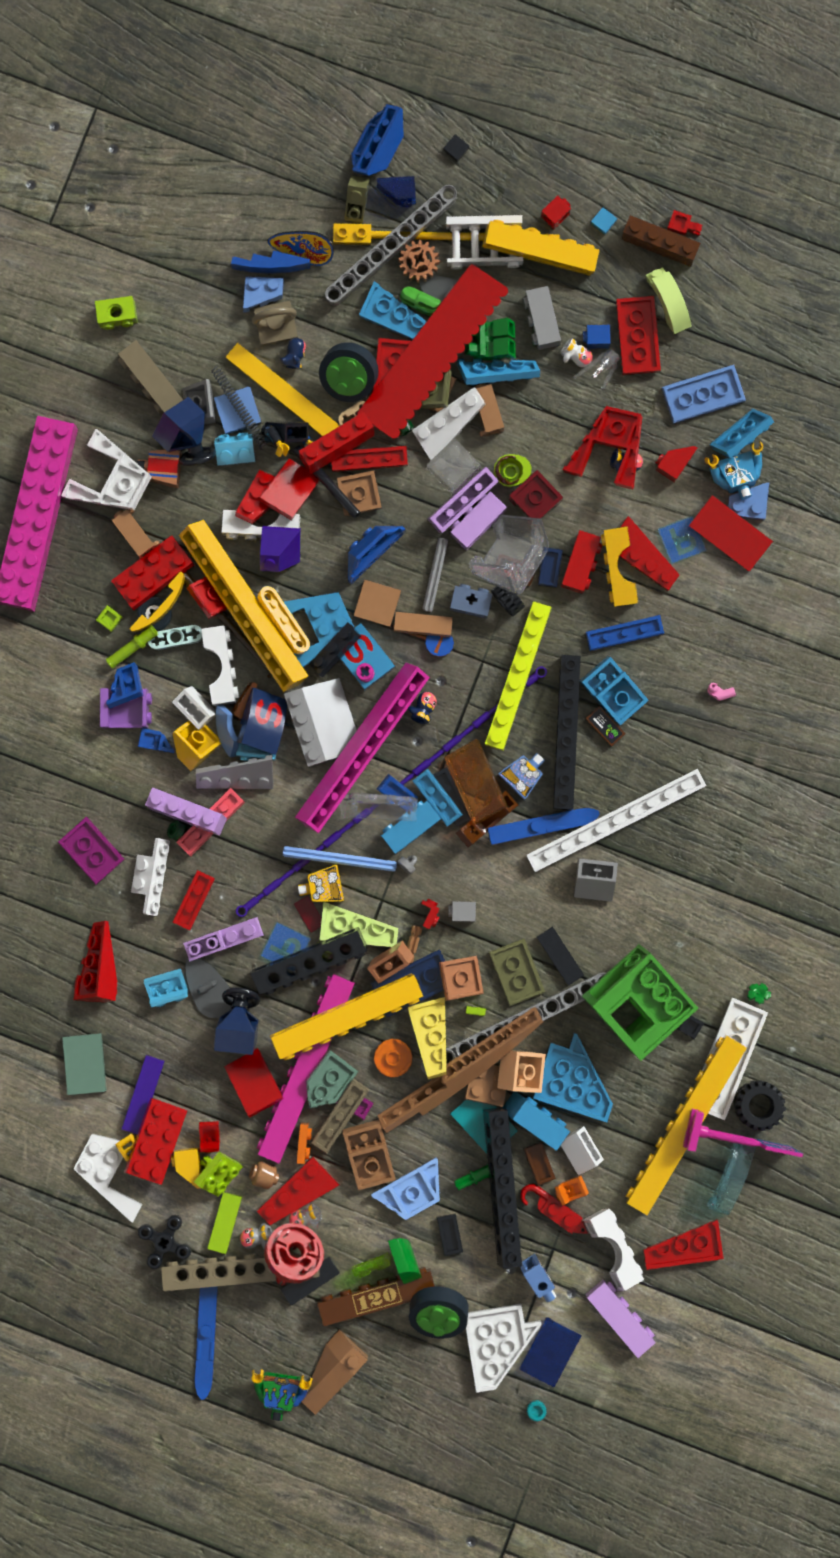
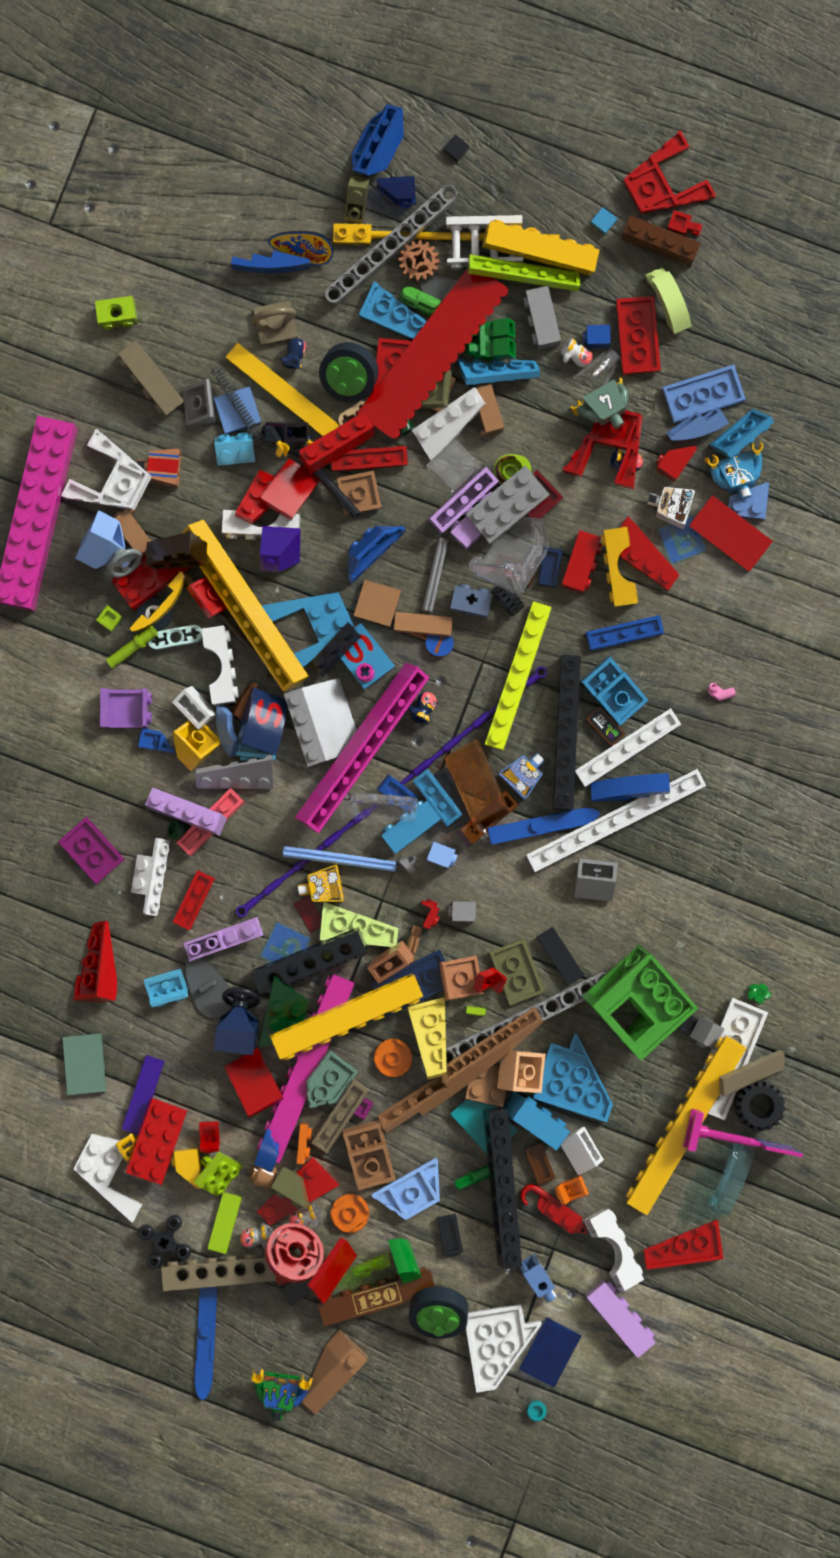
(105, 545): none -> light blue piece
(126, 686): blue wing -> none
(176, 552): none -> dark brown wedge
(183, 429): dark blue piece -> none
(262, 291): medium blue wing -> none
(267, 1153): none -> blue slope
(282, 1011): none -> dark green wing
(283, 620): yellow plate -> none
(292, 1186): none -> olive slope
(332, 1270): none -> red tile
(350, 1213): none -> orange tile
(442, 855): none -> light blue brick
(490, 979): none -> red bracket
(507, 505): none -> light grey plate
(523, 272): none -> lime plate
(556, 212): red brick -> none
(604, 404): none -> sand green torso
(627, 747): none -> white plate
(630, 787): none -> blue slope
(650, 188): none -> red wing
(673, 505): none -> torso
(698, 426): none -> medium blue slope
(706, 1033): none -> light grey brick
(751, 1072): none -> dark tan tile

